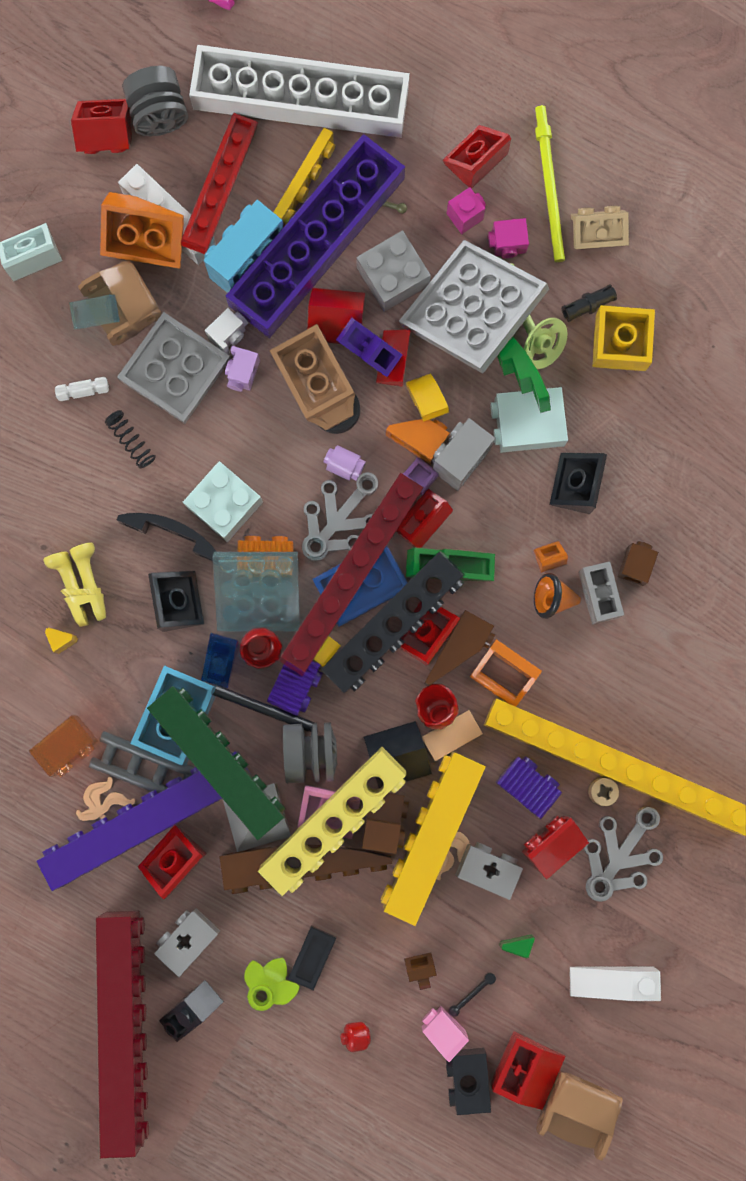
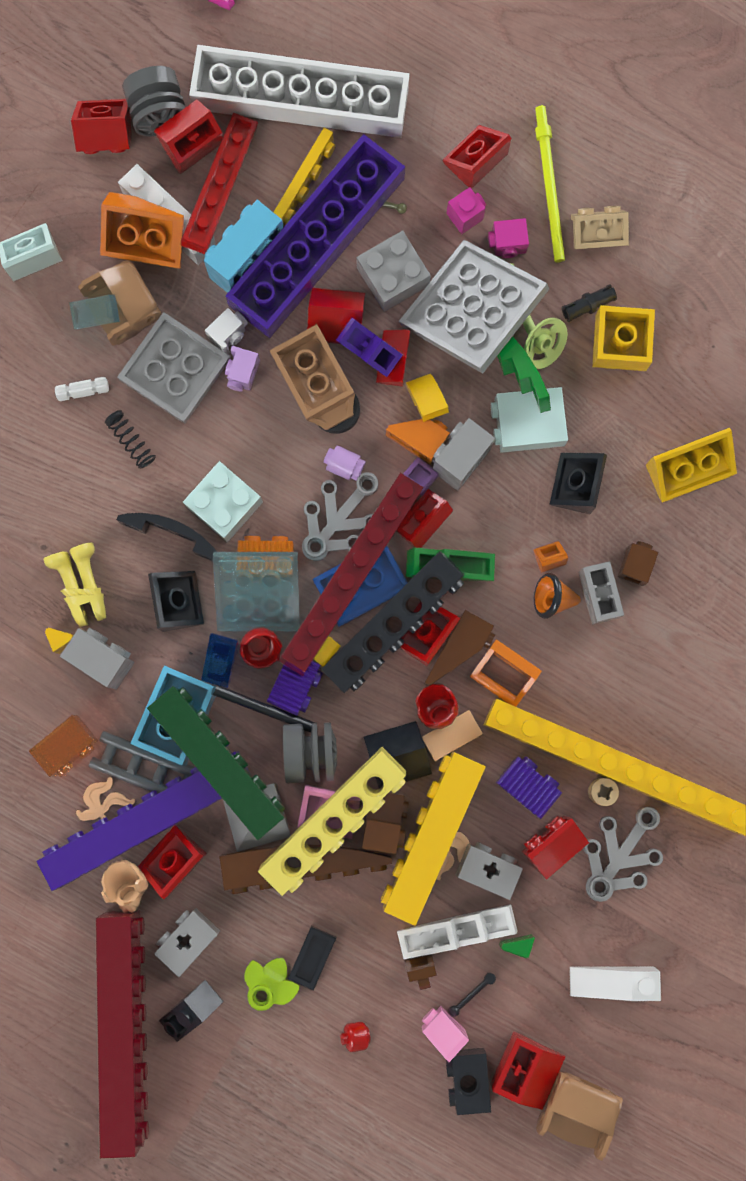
(97, 659): none -> light grey brick
(124, 885): none -> light nougat hair
(189, 135): none -> red slope
(457, 932): none -> white slope
(693, 465): none -> yellow slope

